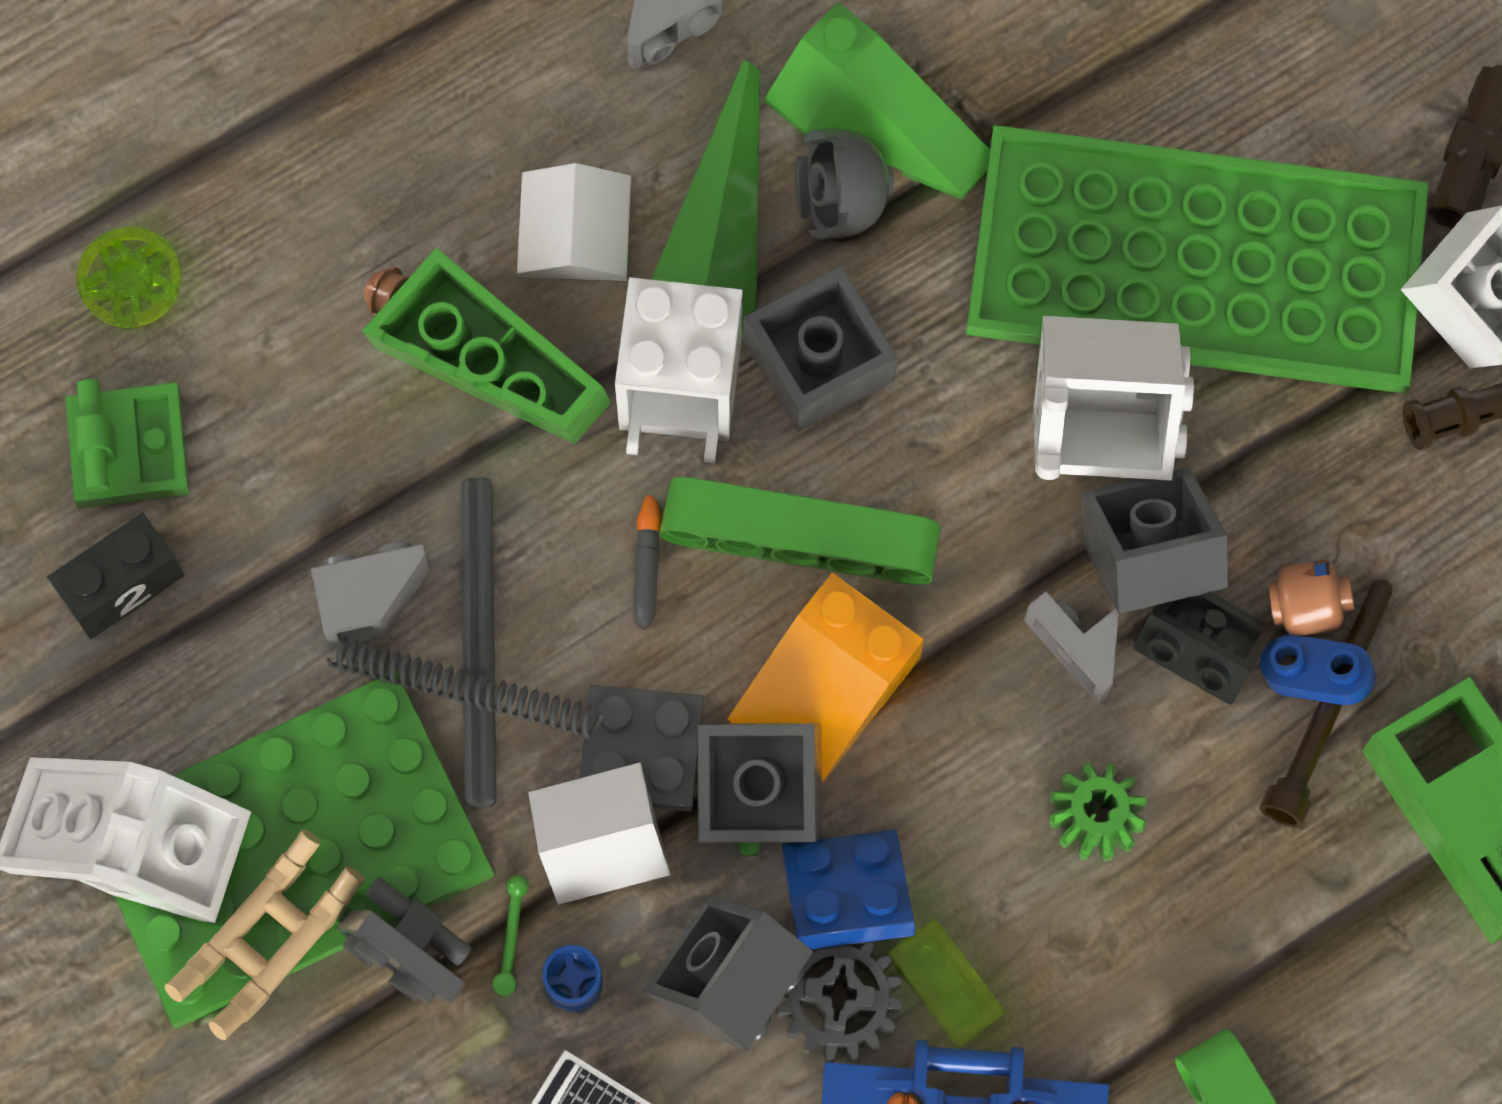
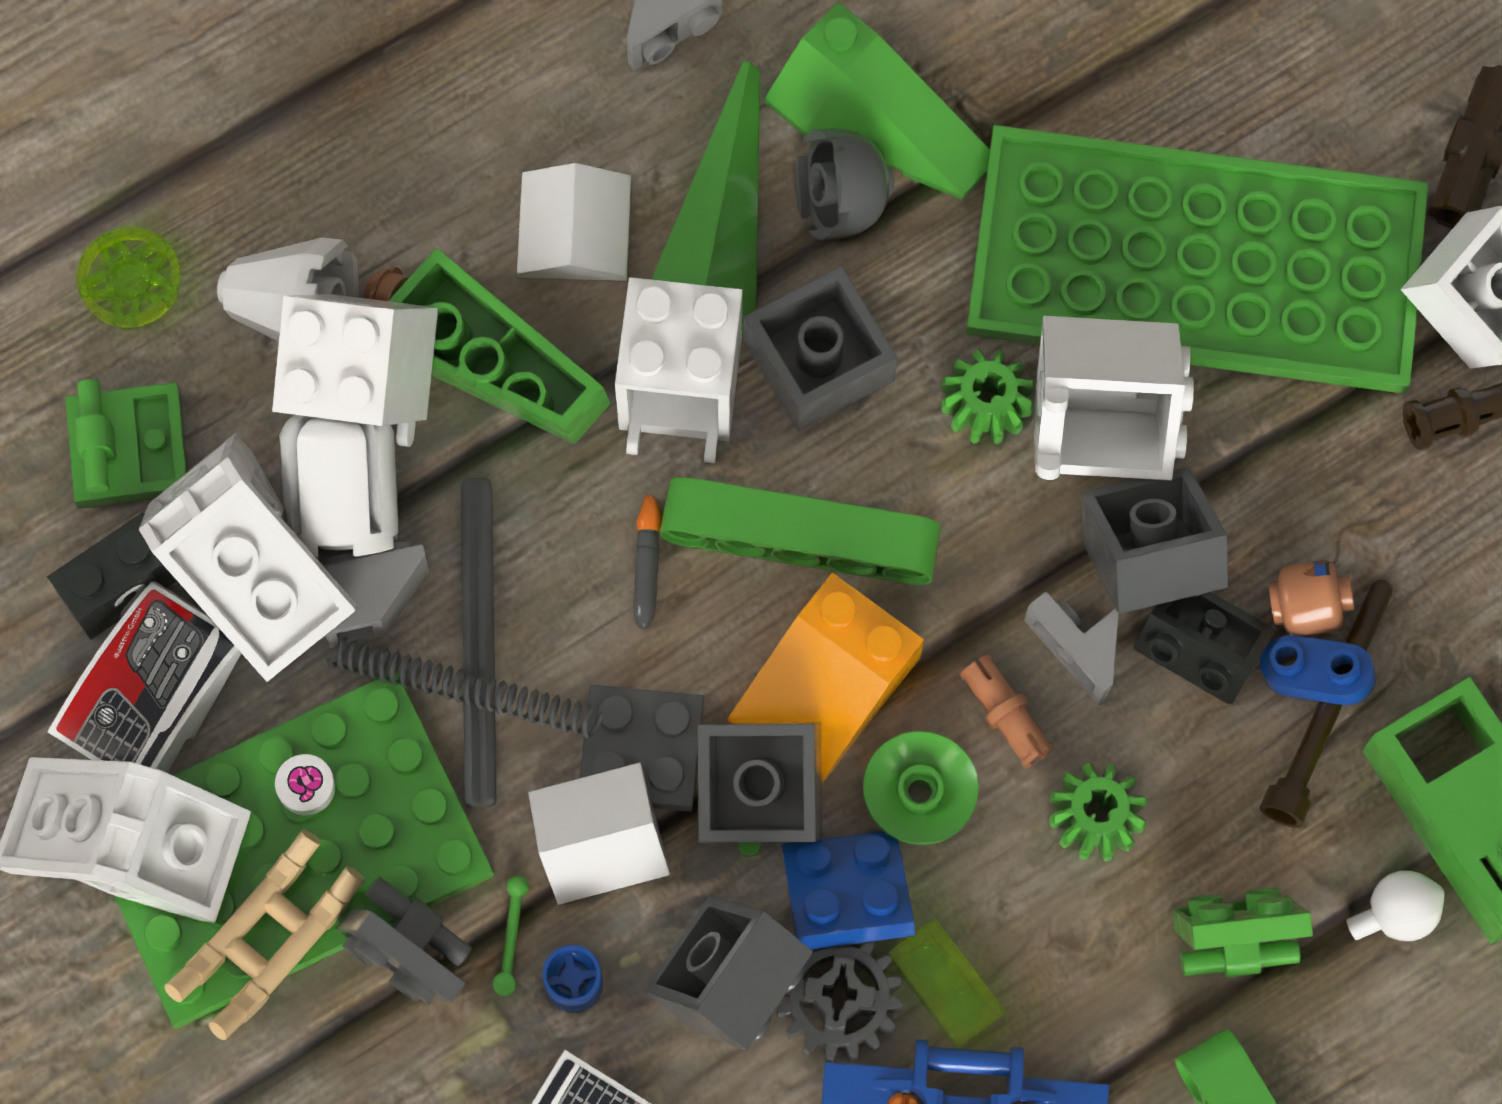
(148, 683): none -> slope
(241, 561): none -> white bracket
(256, 283): none -> white cone
(305, 784): none -> white tile
(339, 484): none -> white cylinder
(355, 361): none -> white container
(927, 761): none -> bright green dish
(968, 387): none -> bright green gear
(1007, 711): none -> nougat pin
(1237, 931): none -> bright green plate
(1403, 907): none -> white piece

